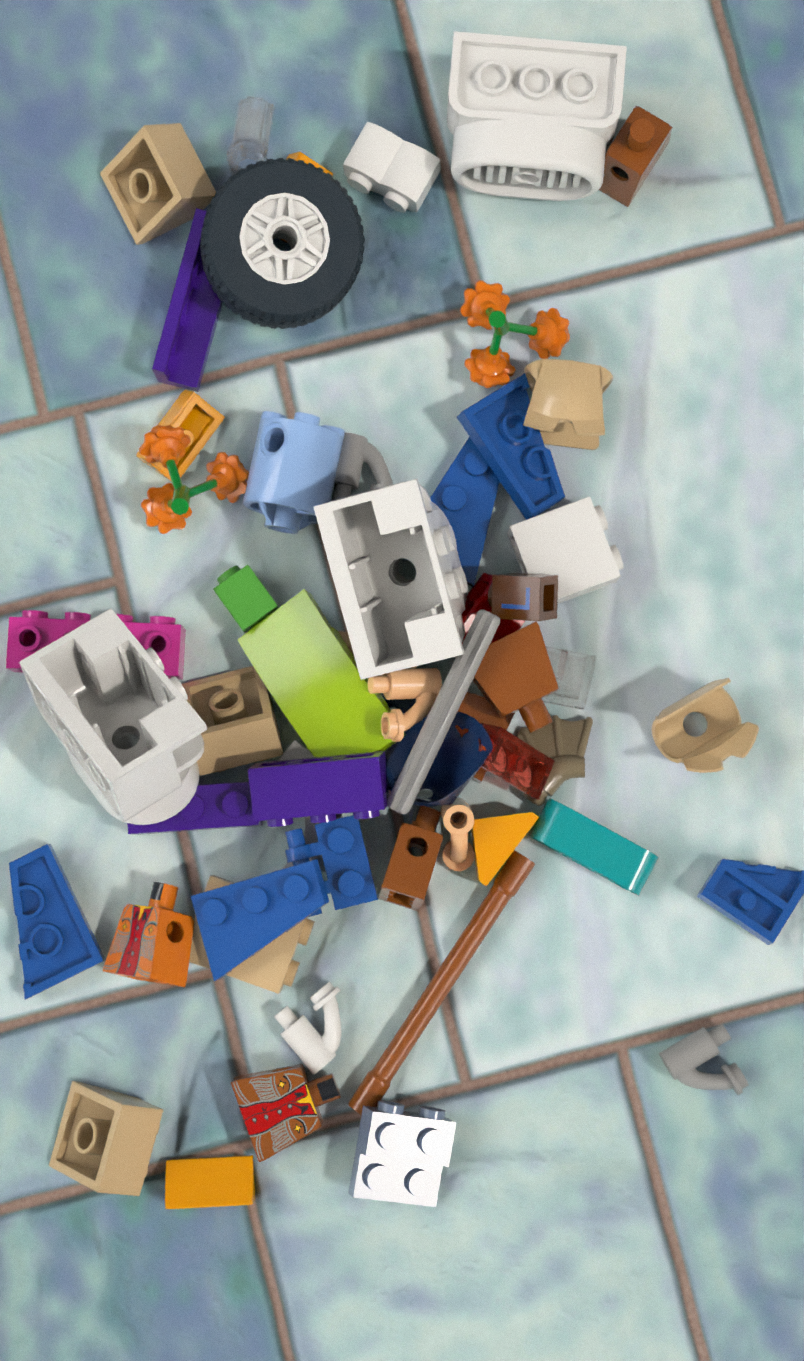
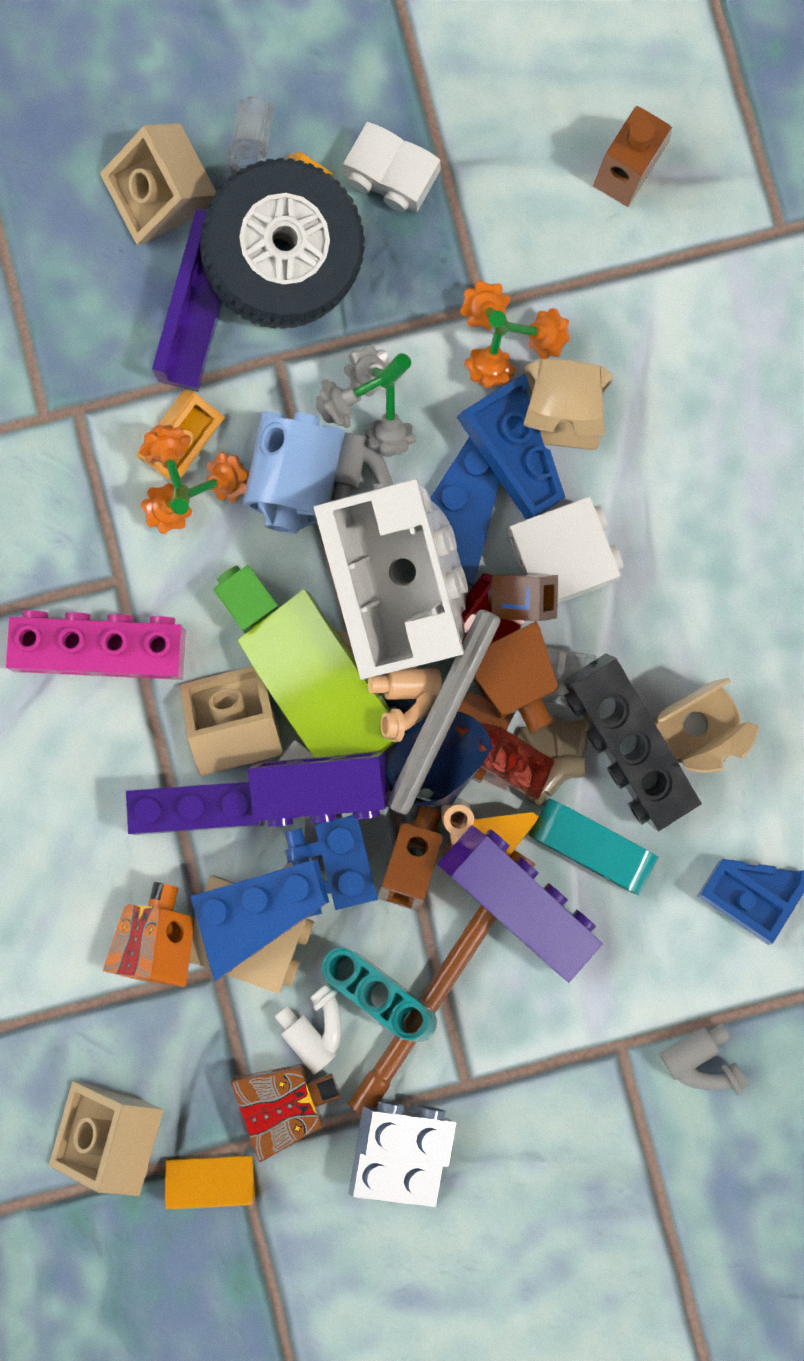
(50, 921): blue wing -> none
(119, 719): white brick -> none
(359, 989): none -> teal beam
(367, 375): none -> light grey plant
(520, 903): none -> brick
(532, 114): white brick -> none
(672, 793): none -> black brick

